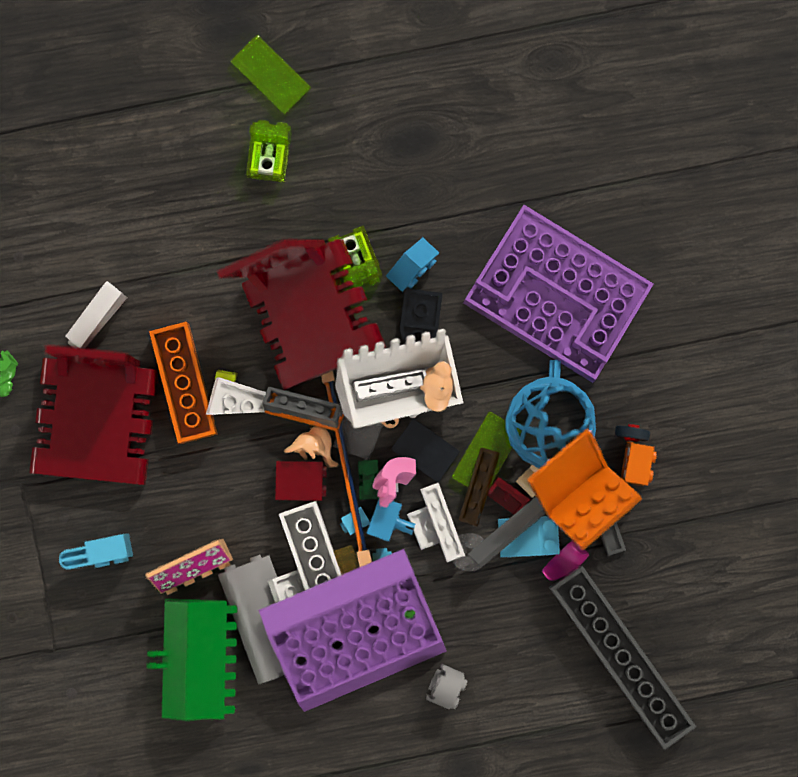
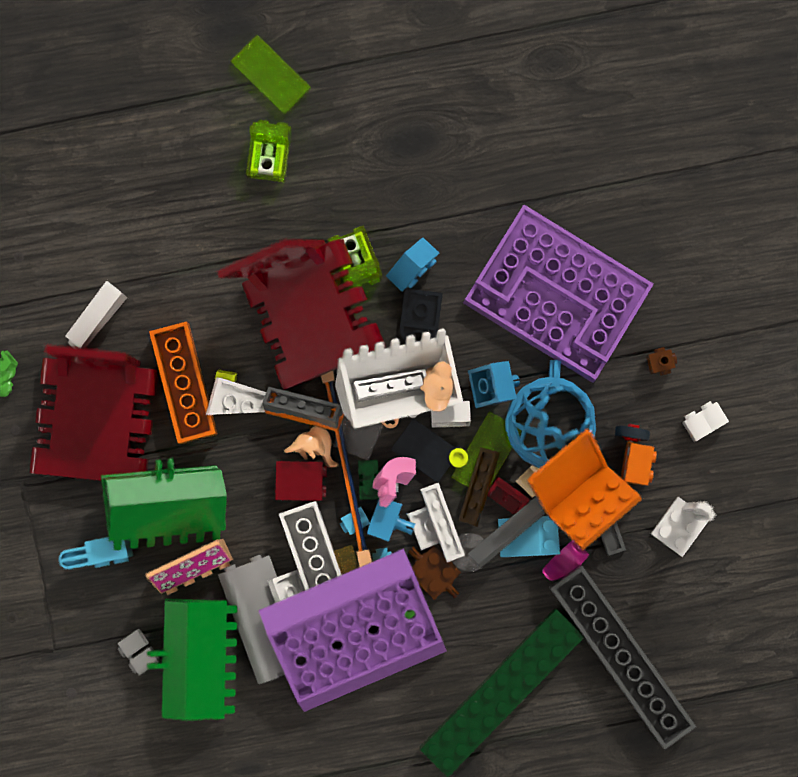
(132, 644): none -> light grey piece
(164, 504): none -> green piece
(434, 572): none -> reddish brown plate
(446, 687): light grey brick -> none
(452, 416): none -> white hinge
(458, 457): none -> neon yellow tile
(493, 384): none -> dark azure brick
(501, 692): none -> dark green brick
(655, 364): none -> reddish brown brick
(682, 524): none -> white bracket
(705, 421): none -> white brick

